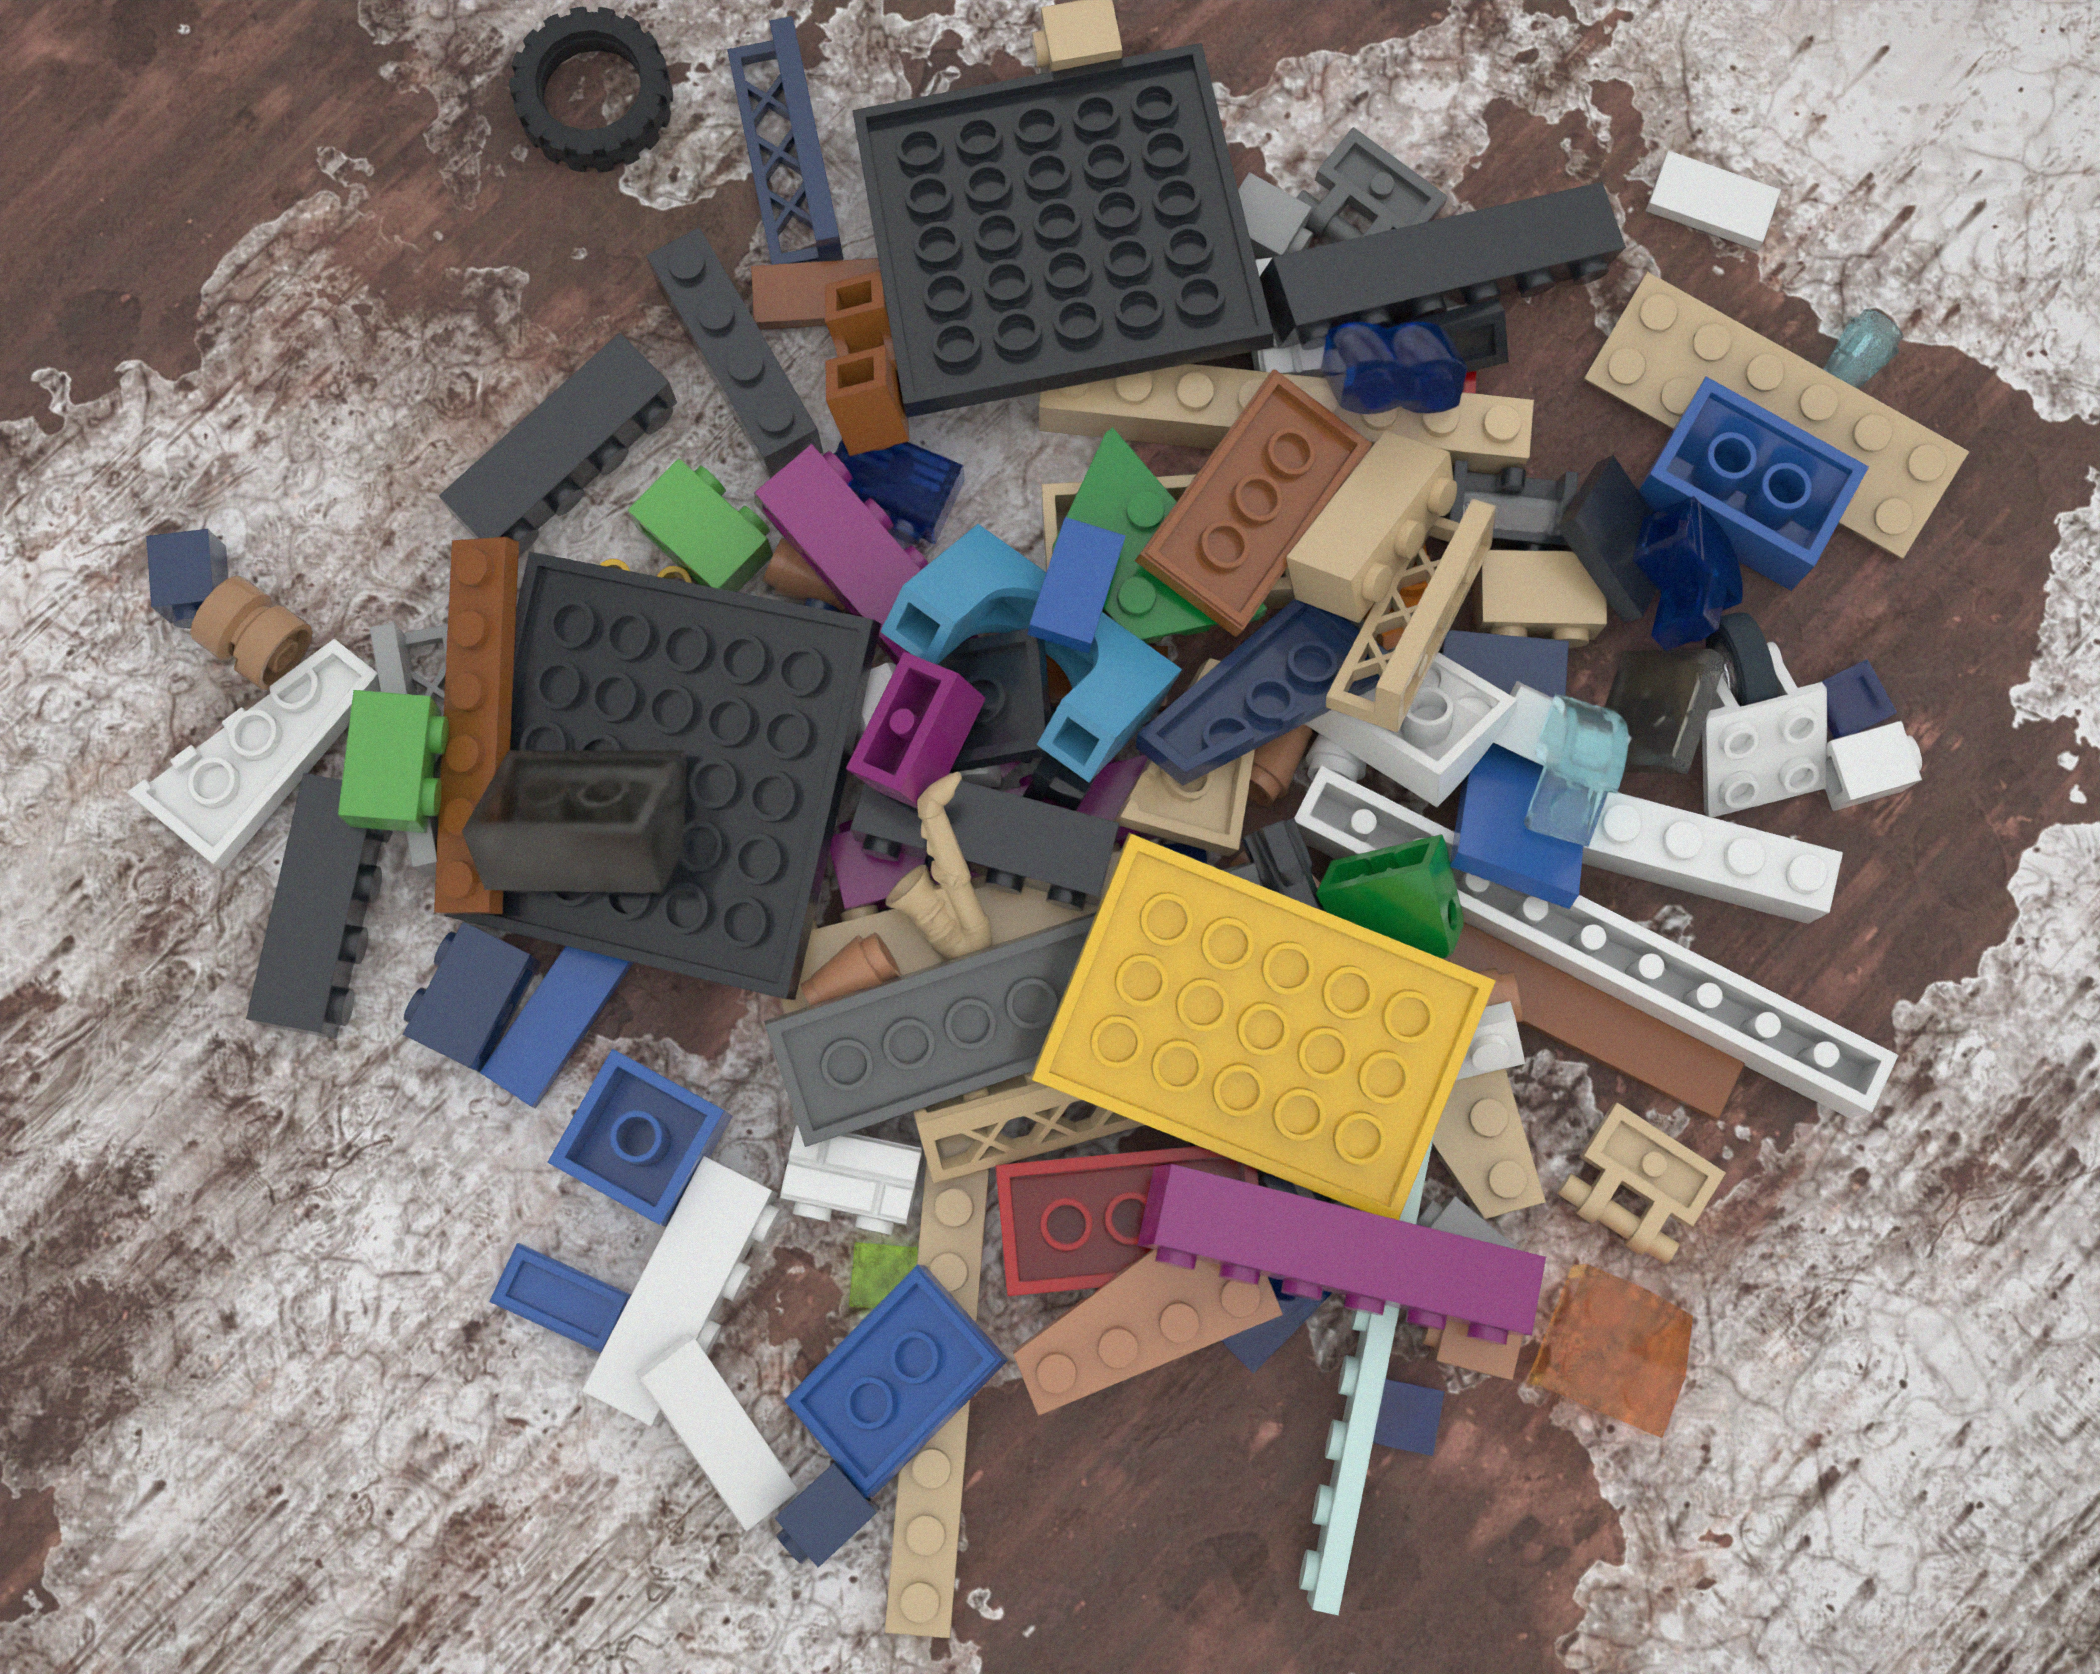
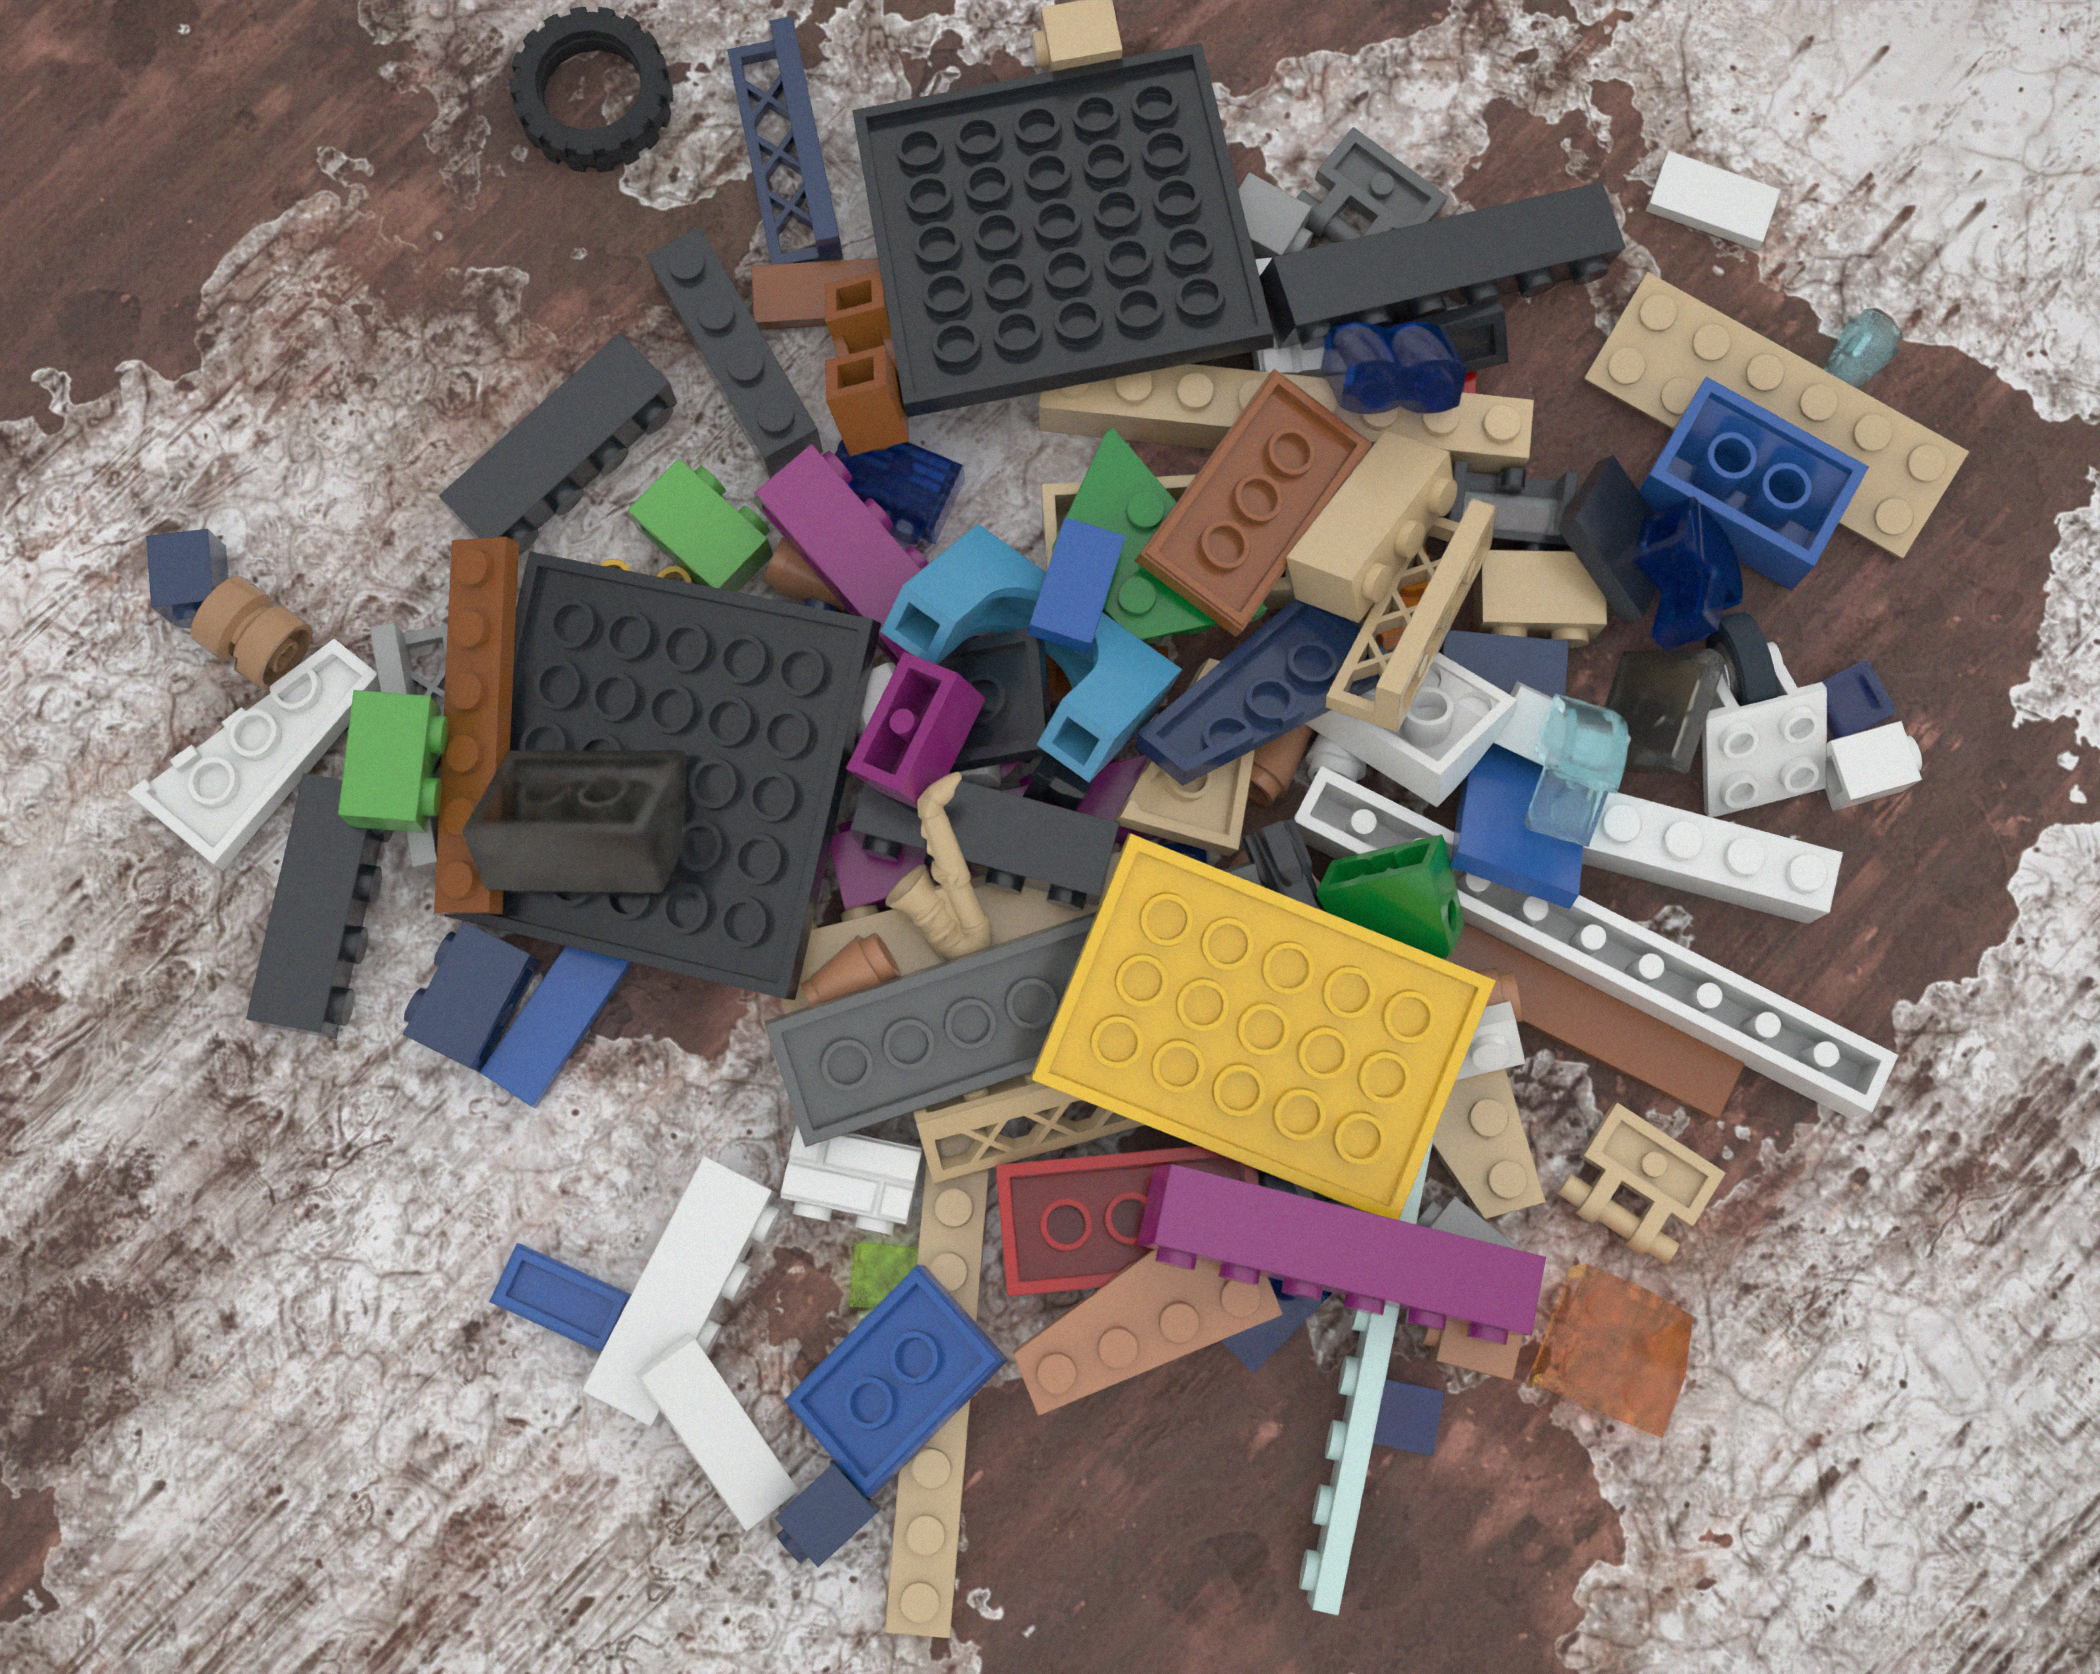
(639, 1138): blue brick -> none

